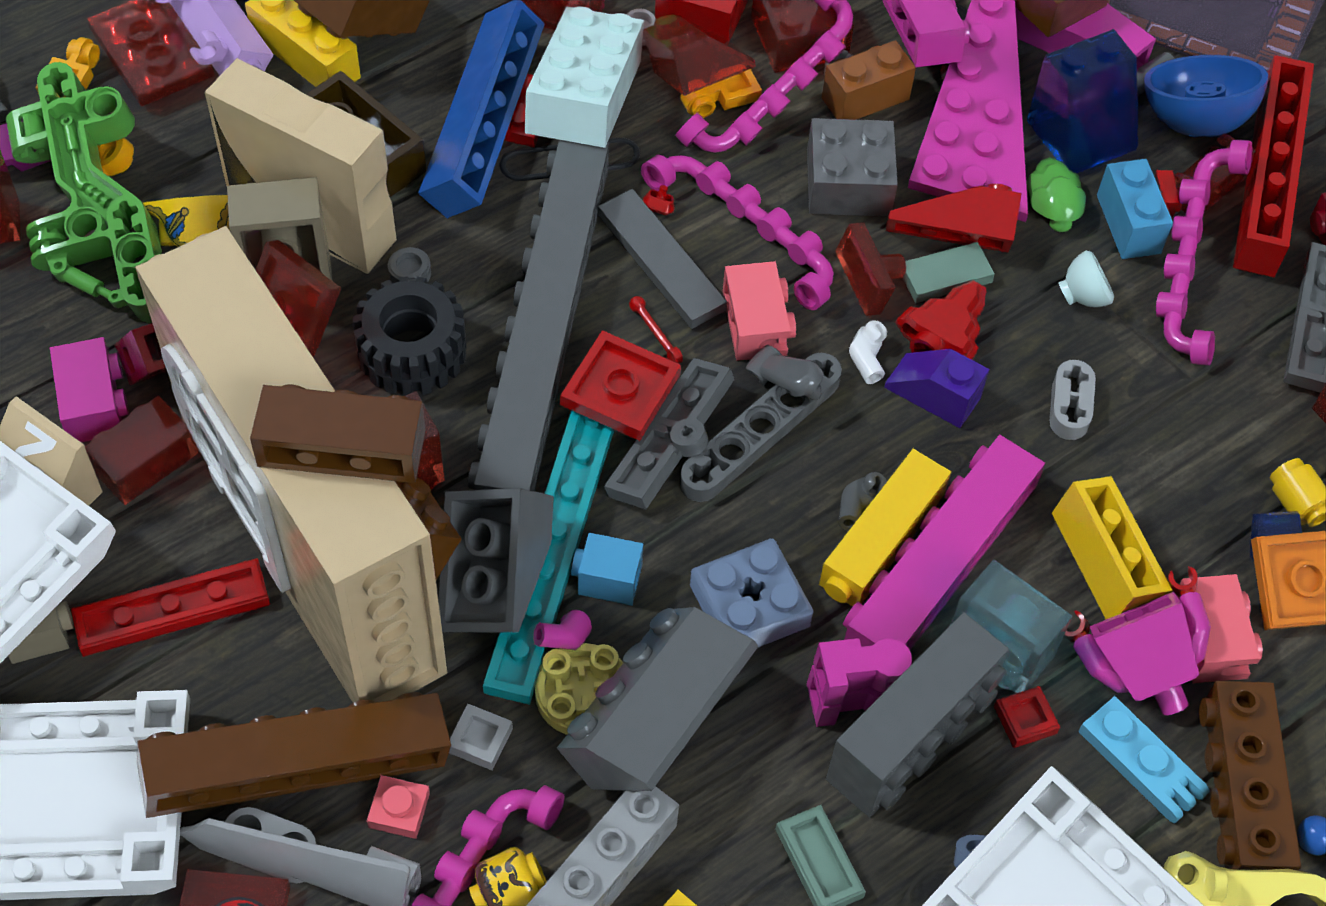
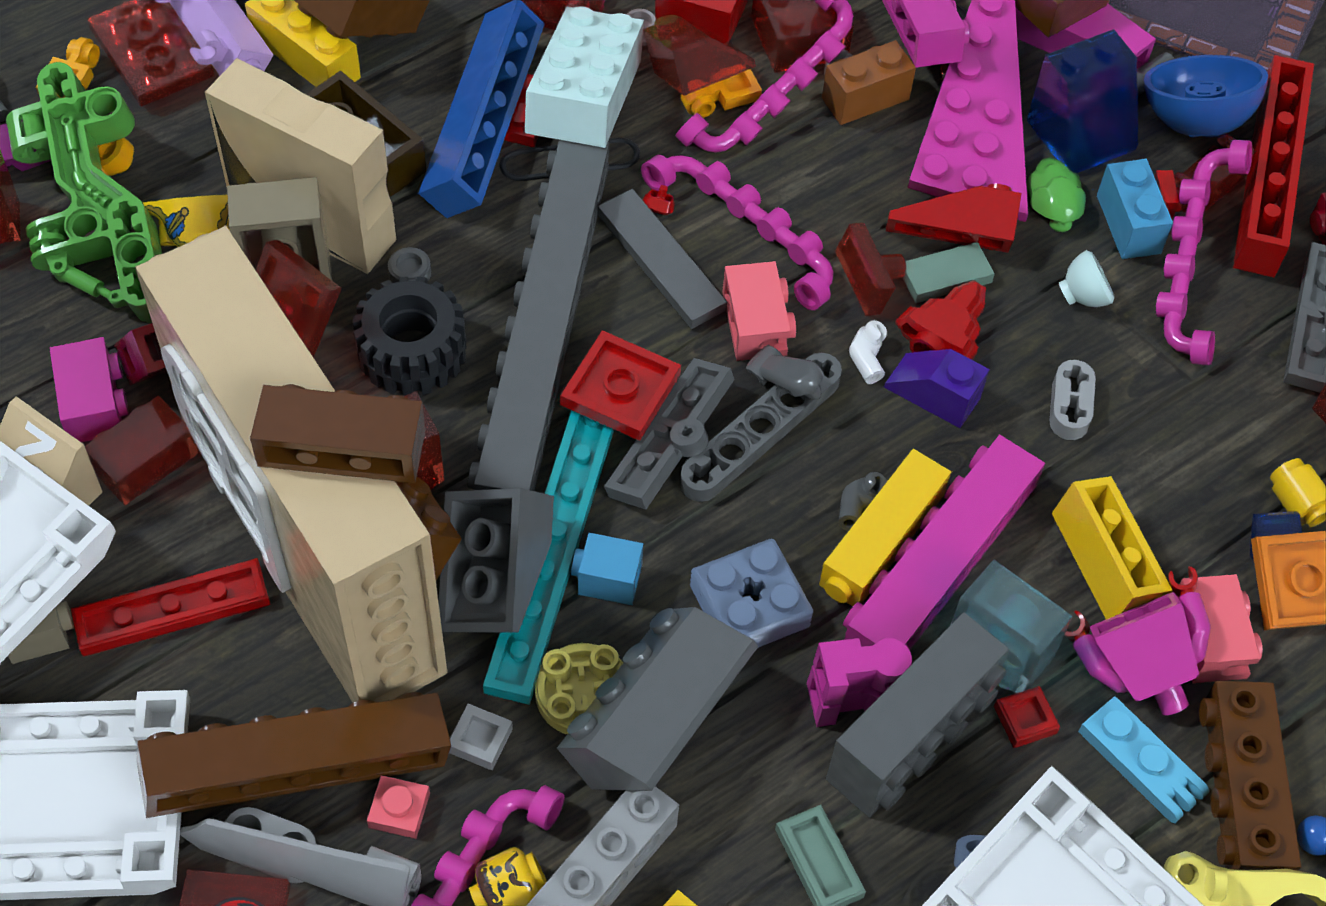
(569, 634): dark pink arm -> none
(637, 304): red hinge -> none
(851, 167): flat silver brick -> none

